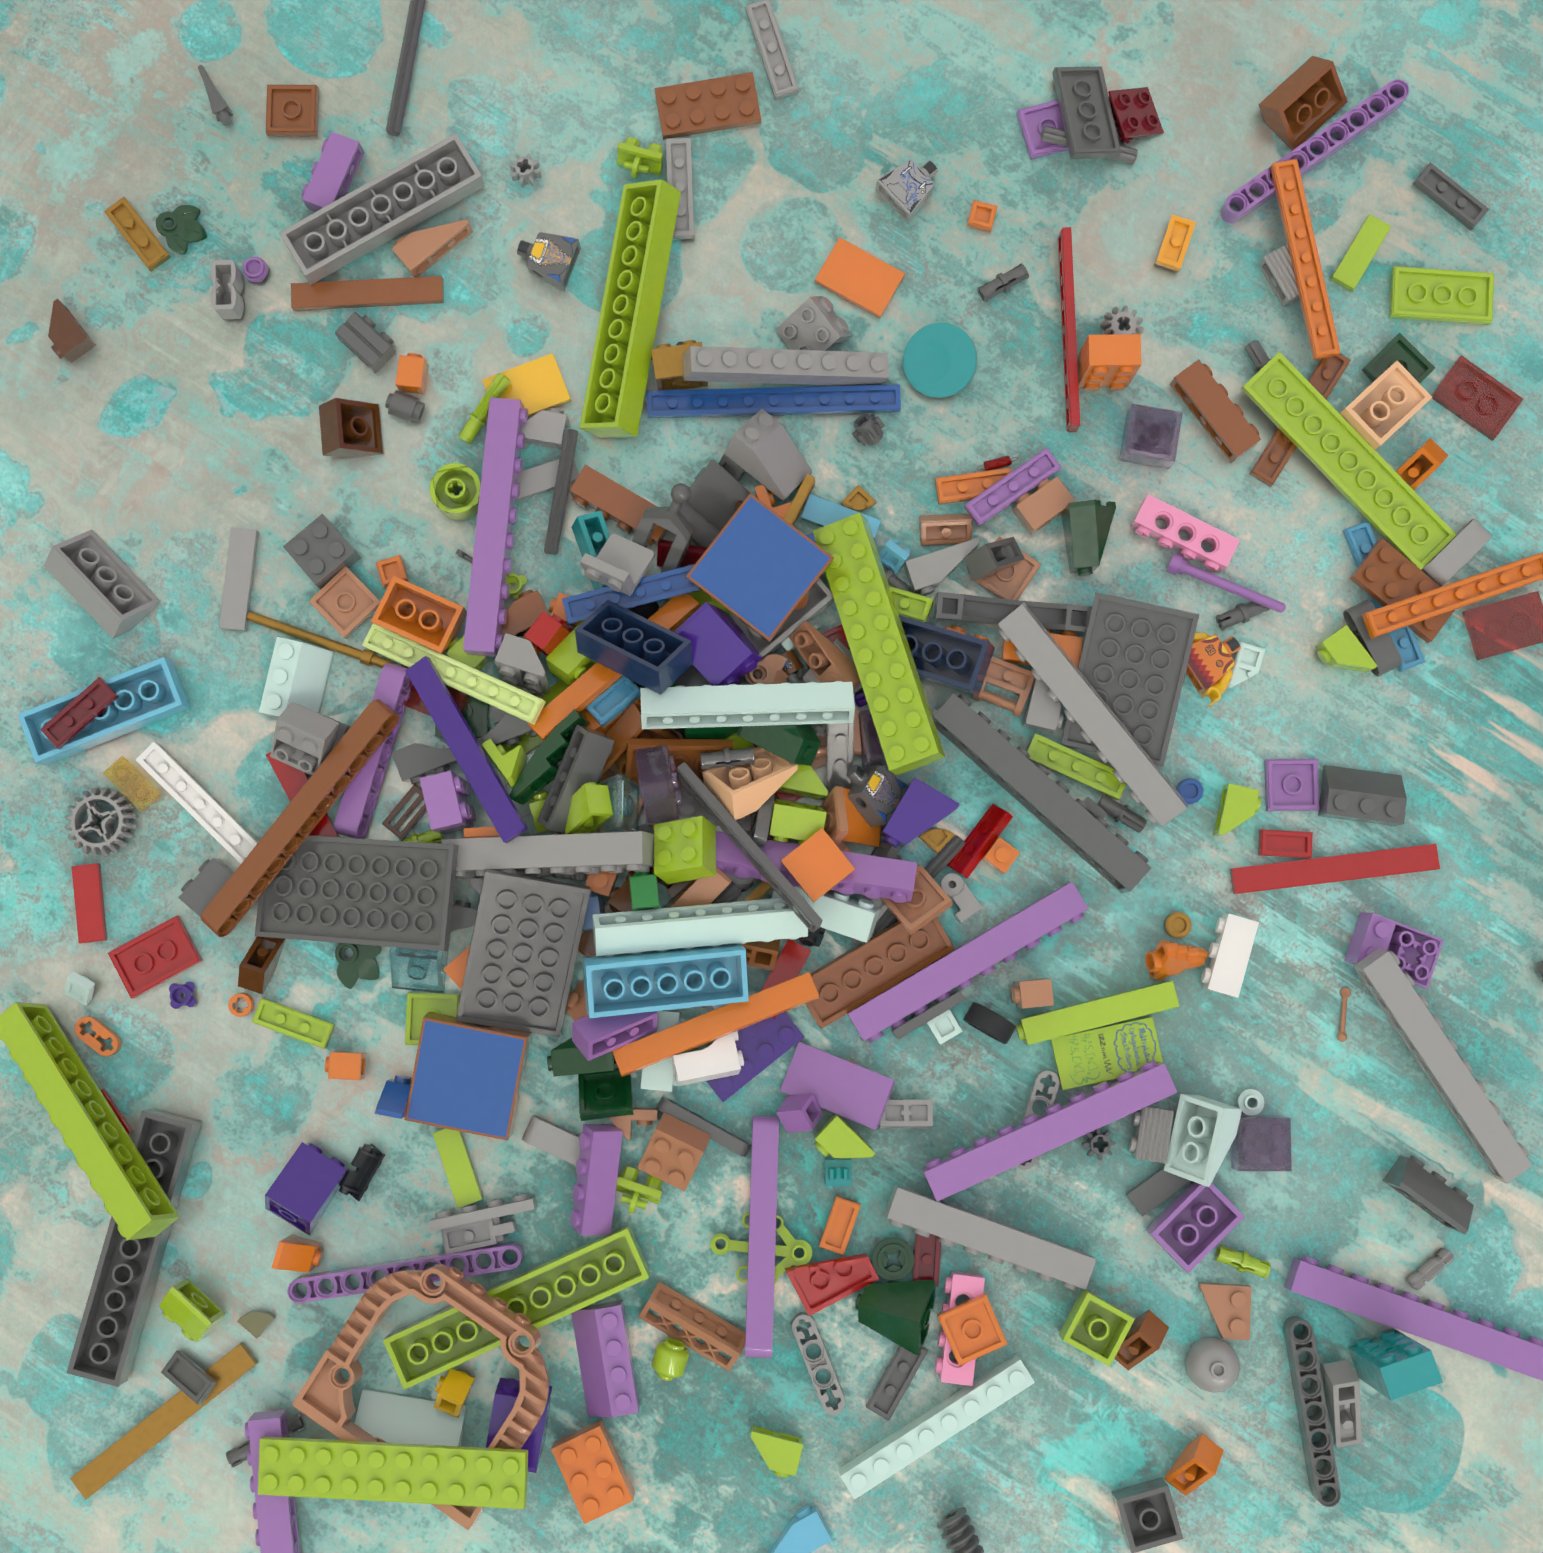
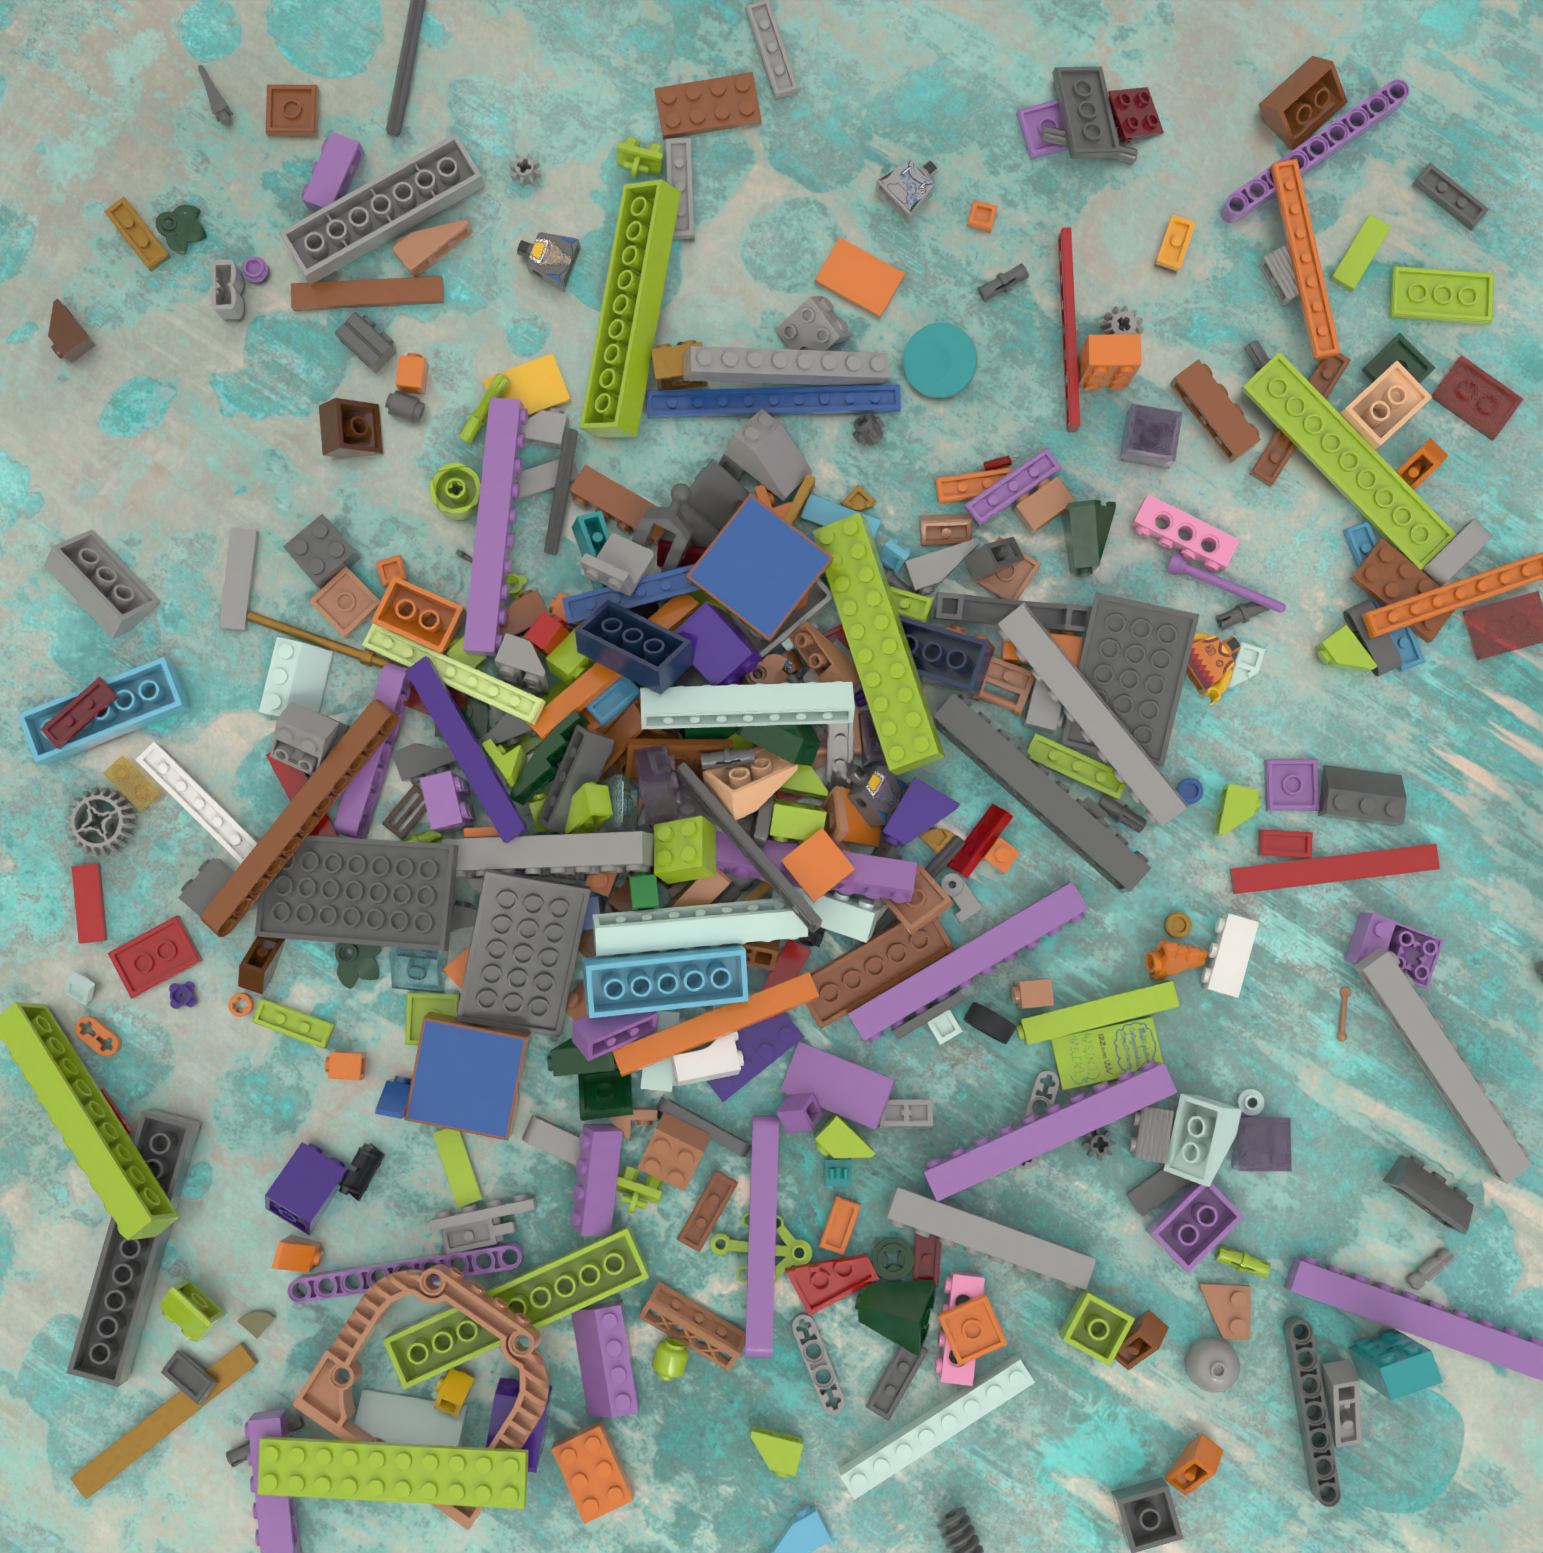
(707, 1210): none -> dark orange tile

